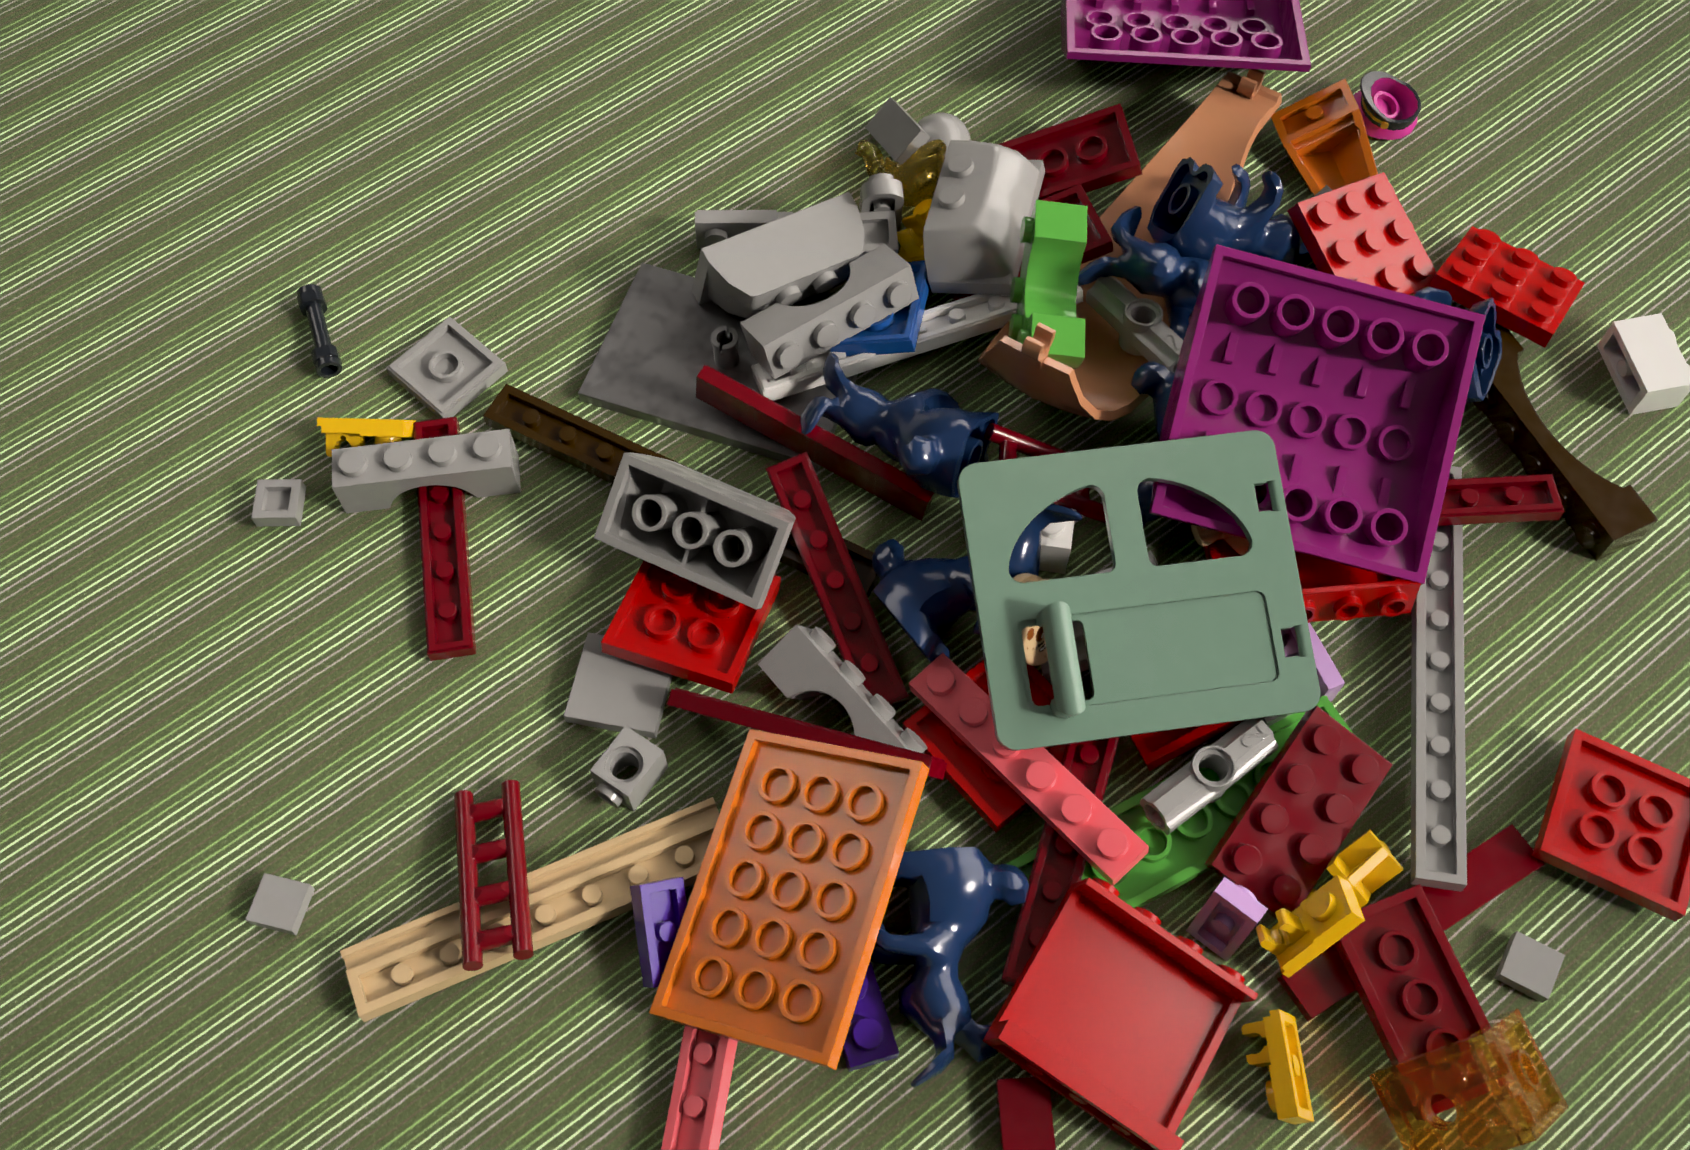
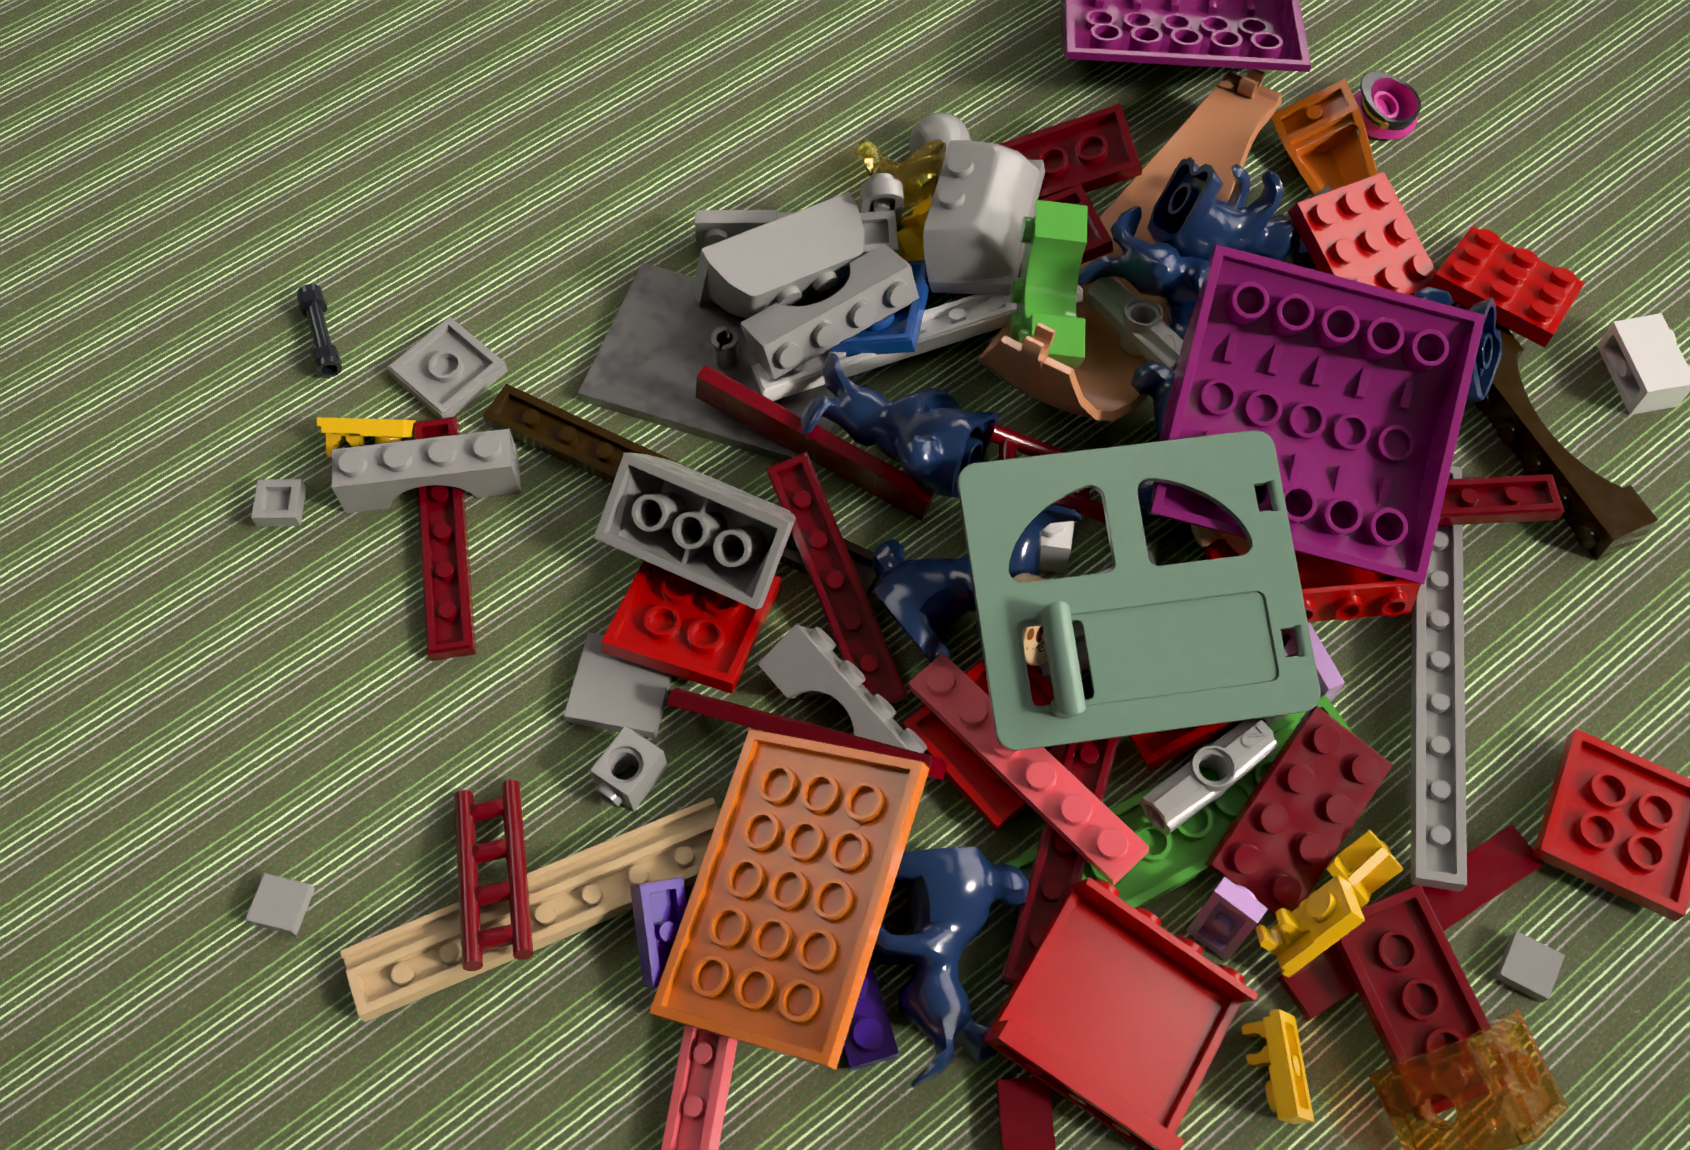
(897, 131): light grey tile -> none

